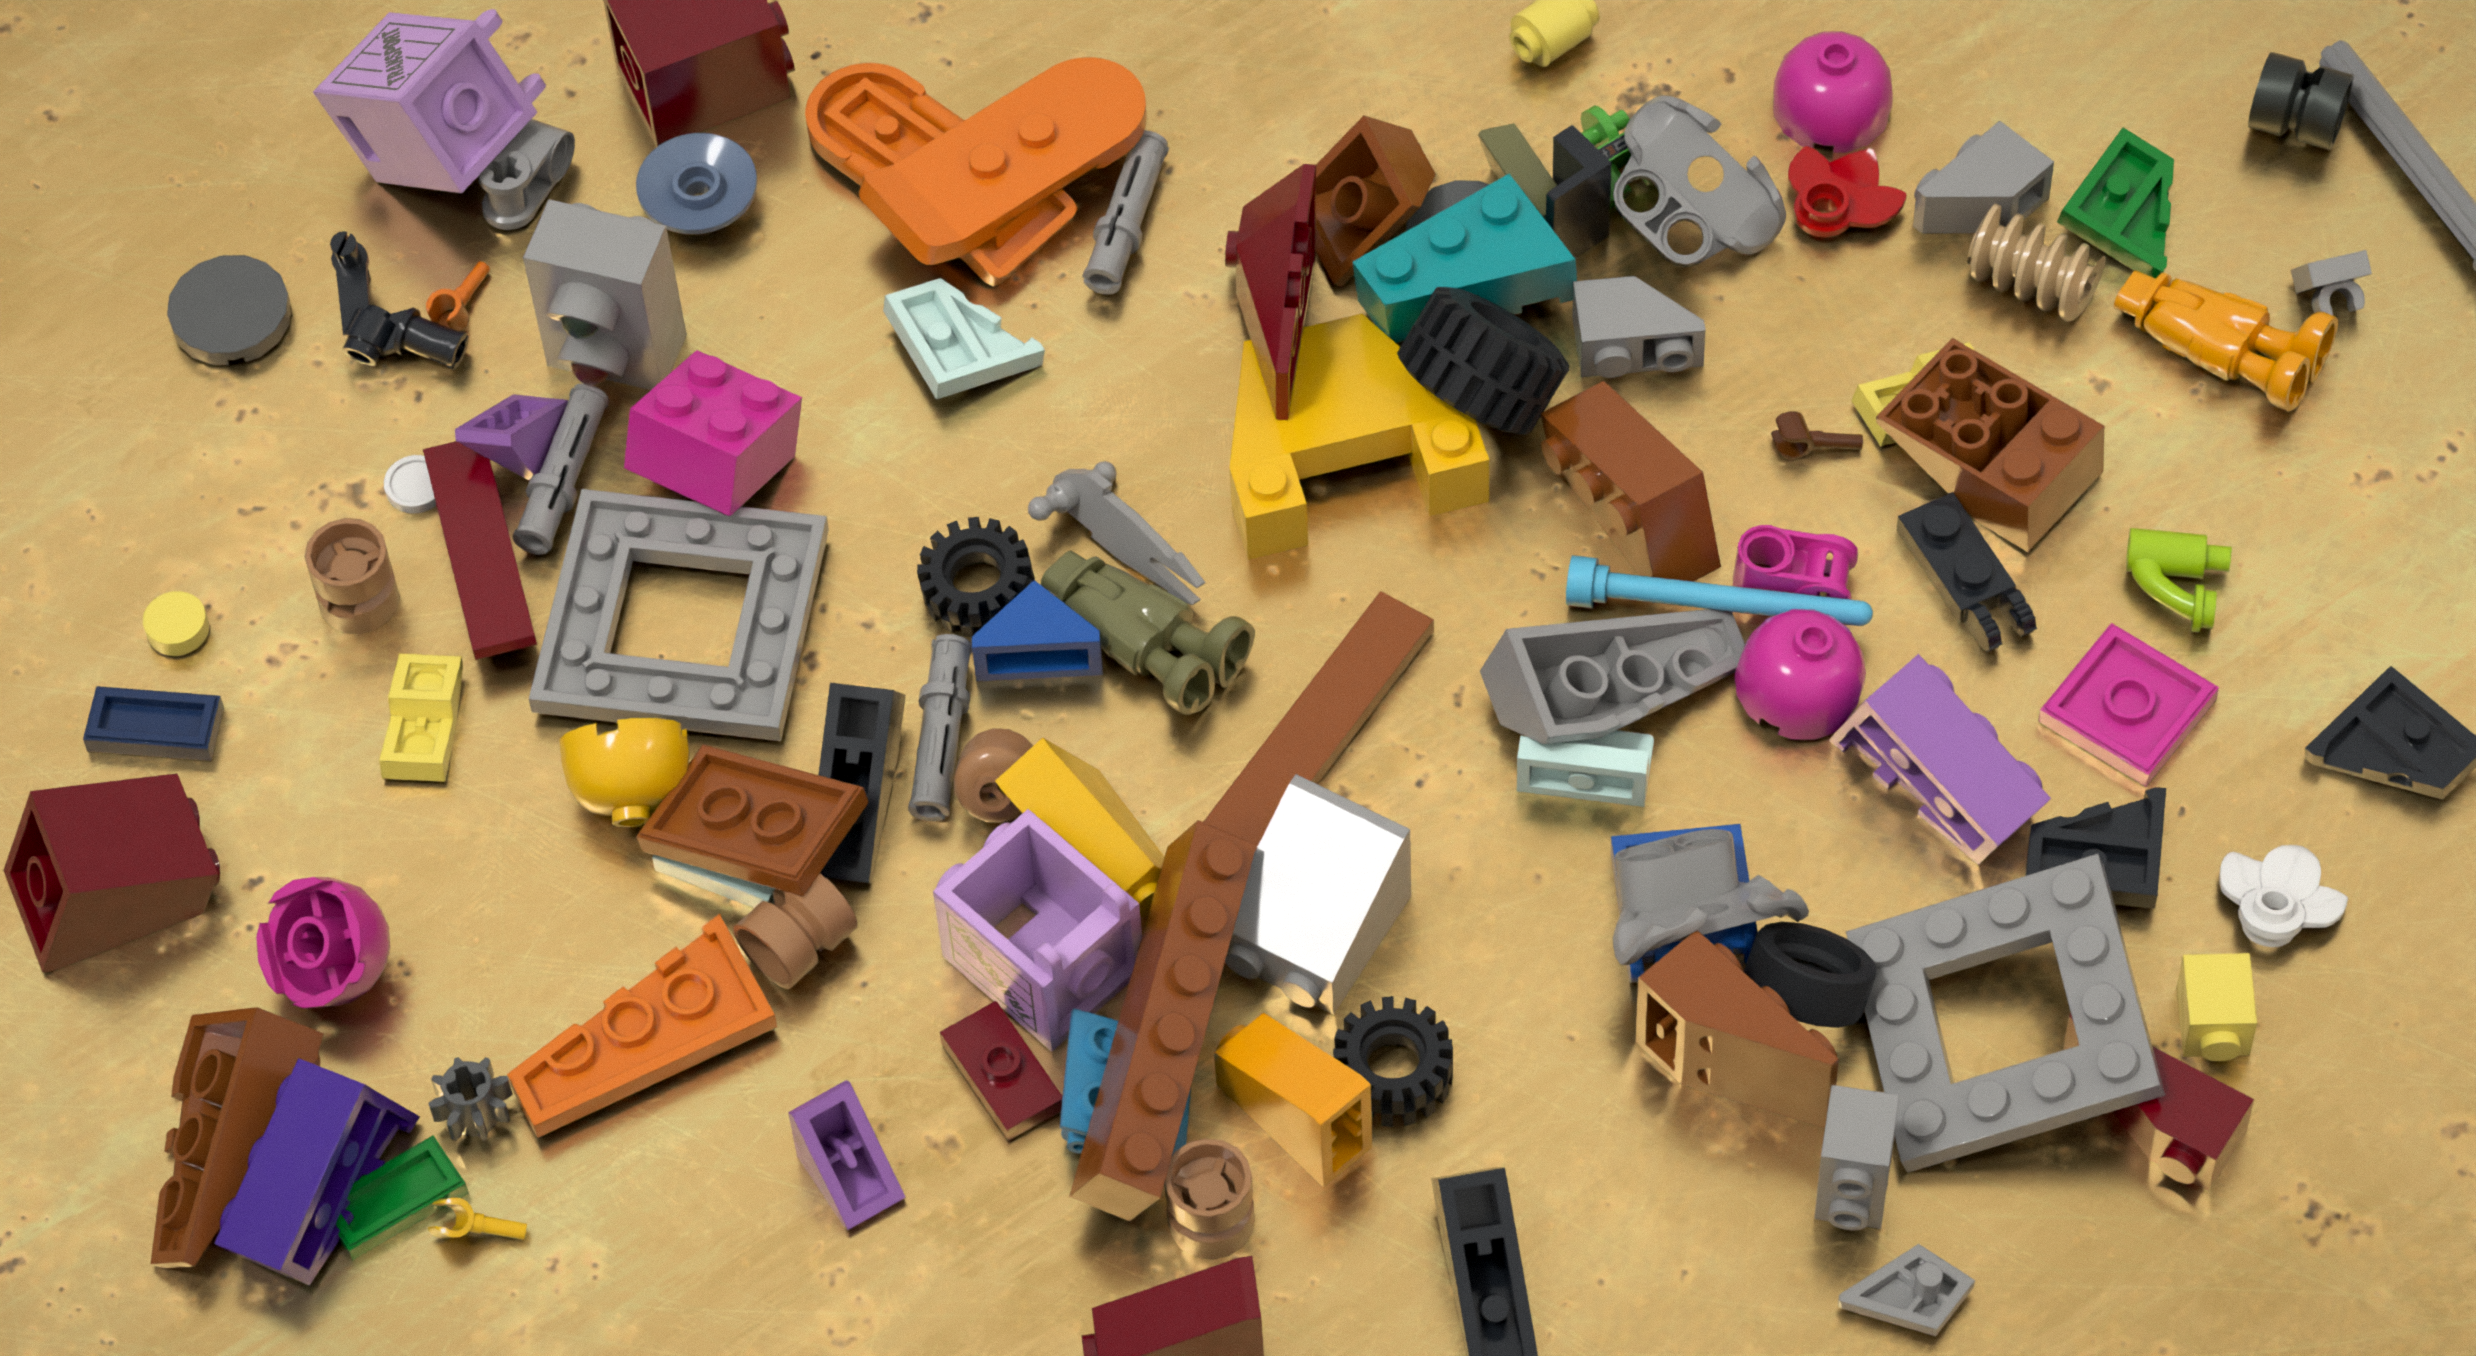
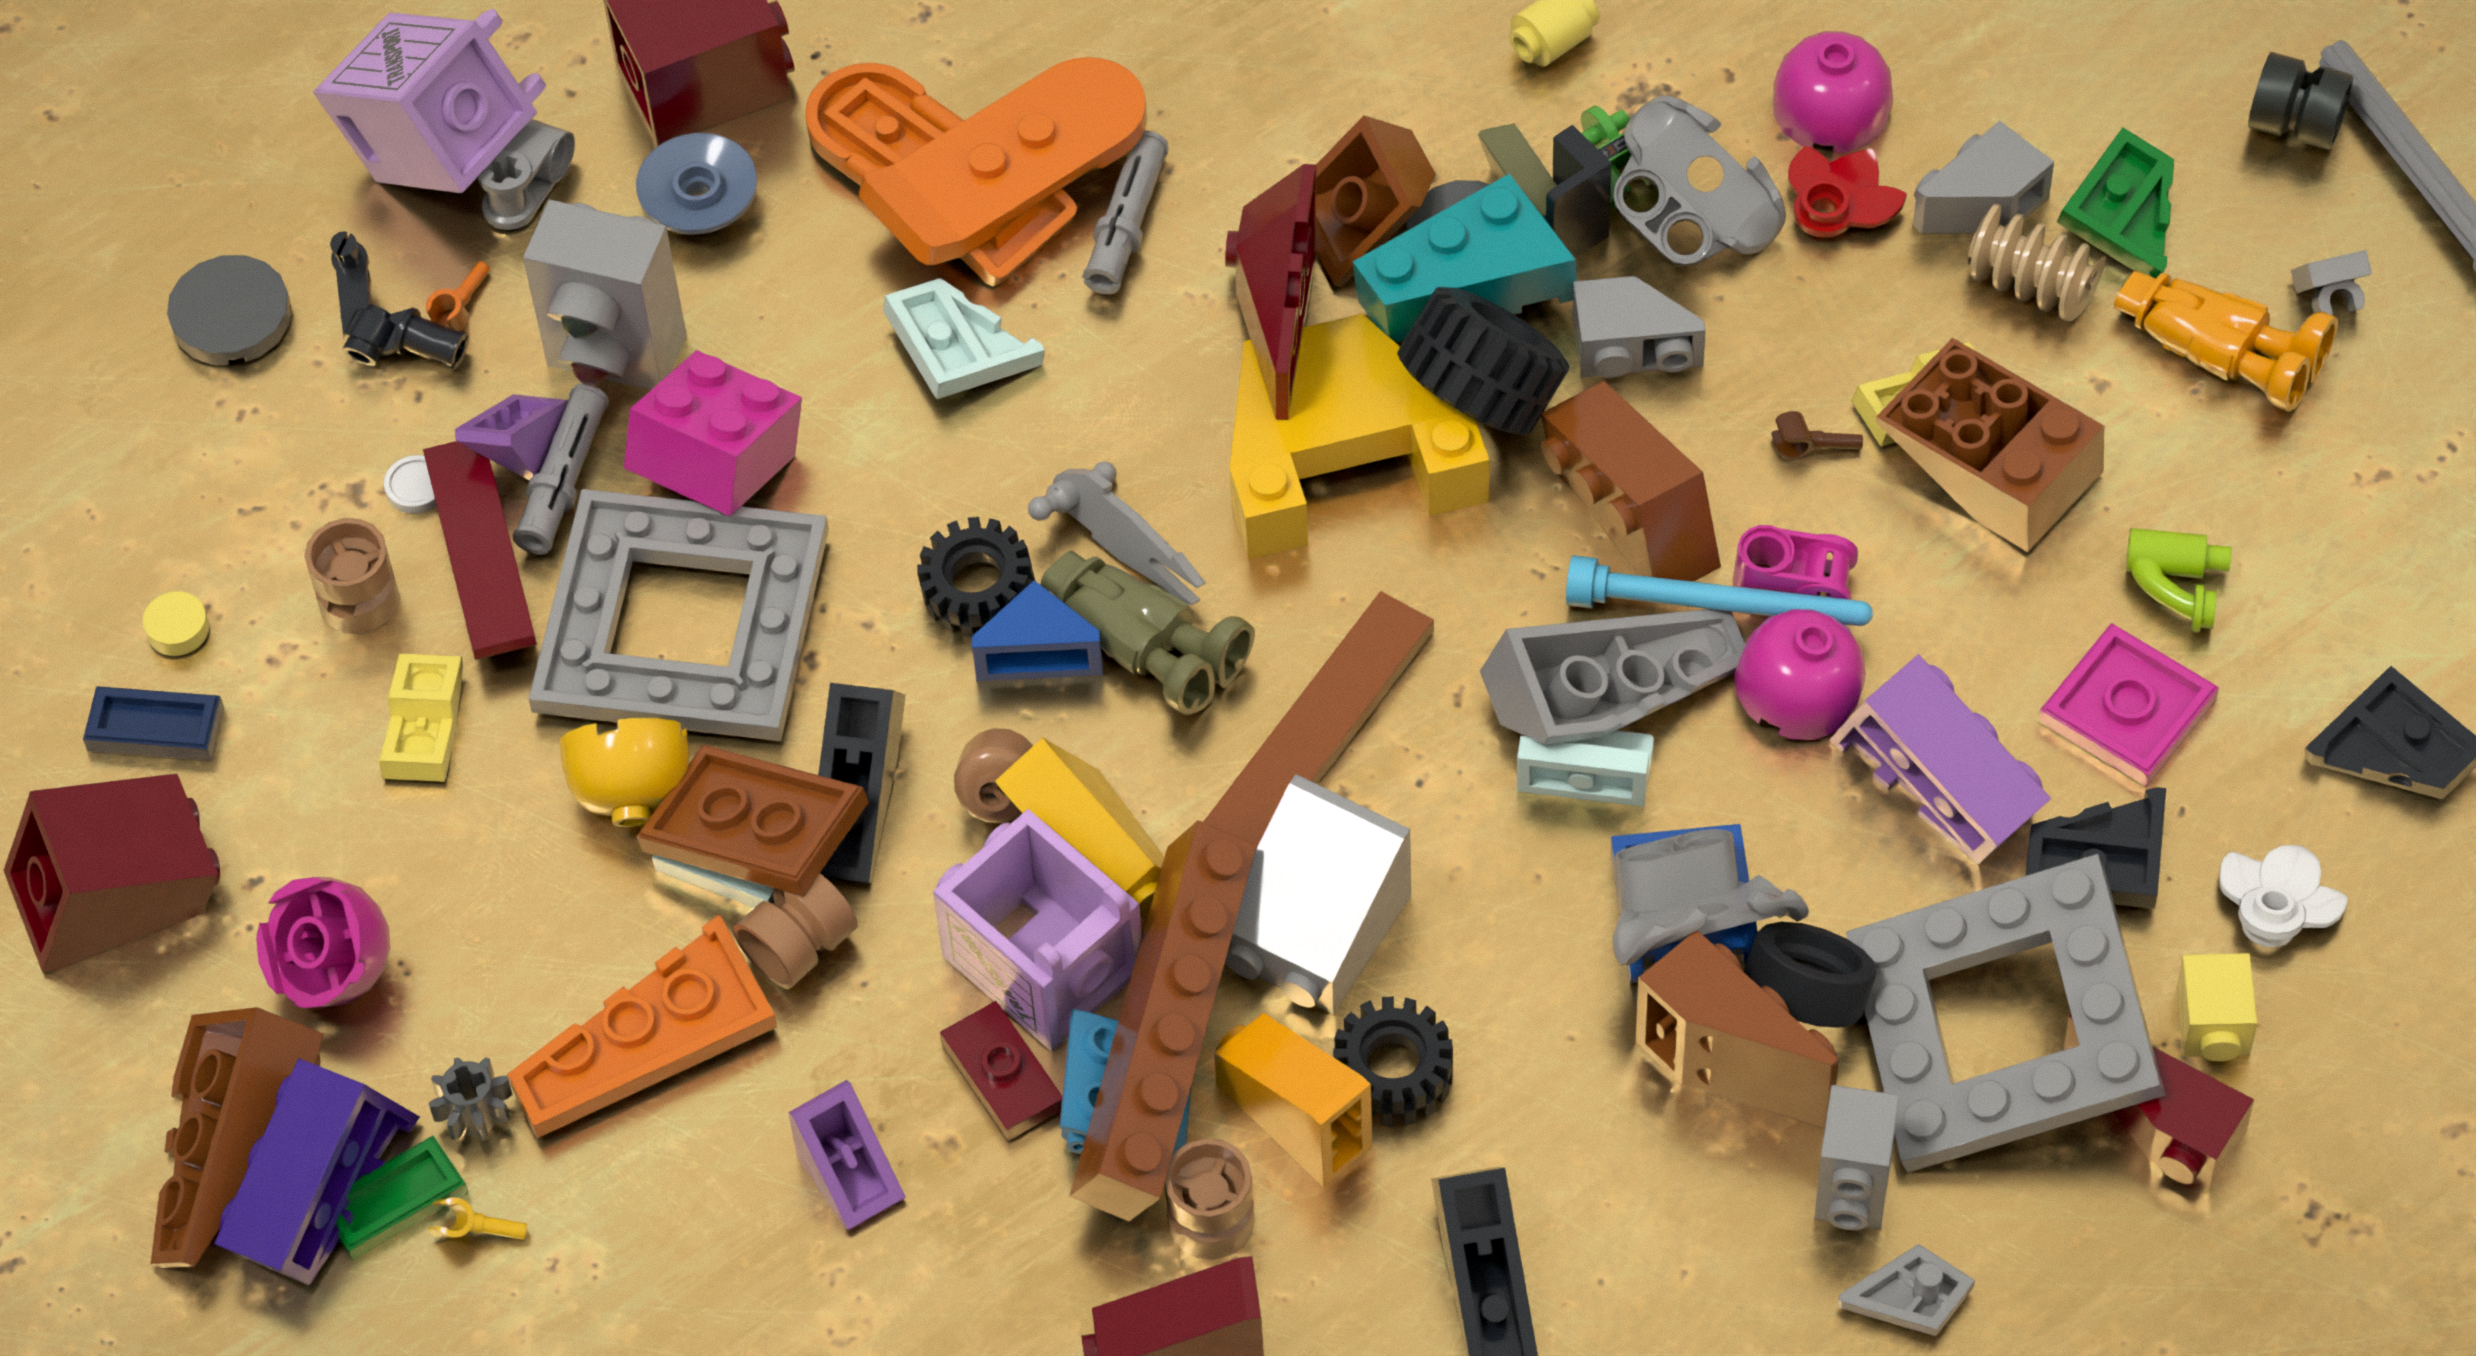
(943, 705): light grey pin -> none
(1964, 569): black hinge -> none

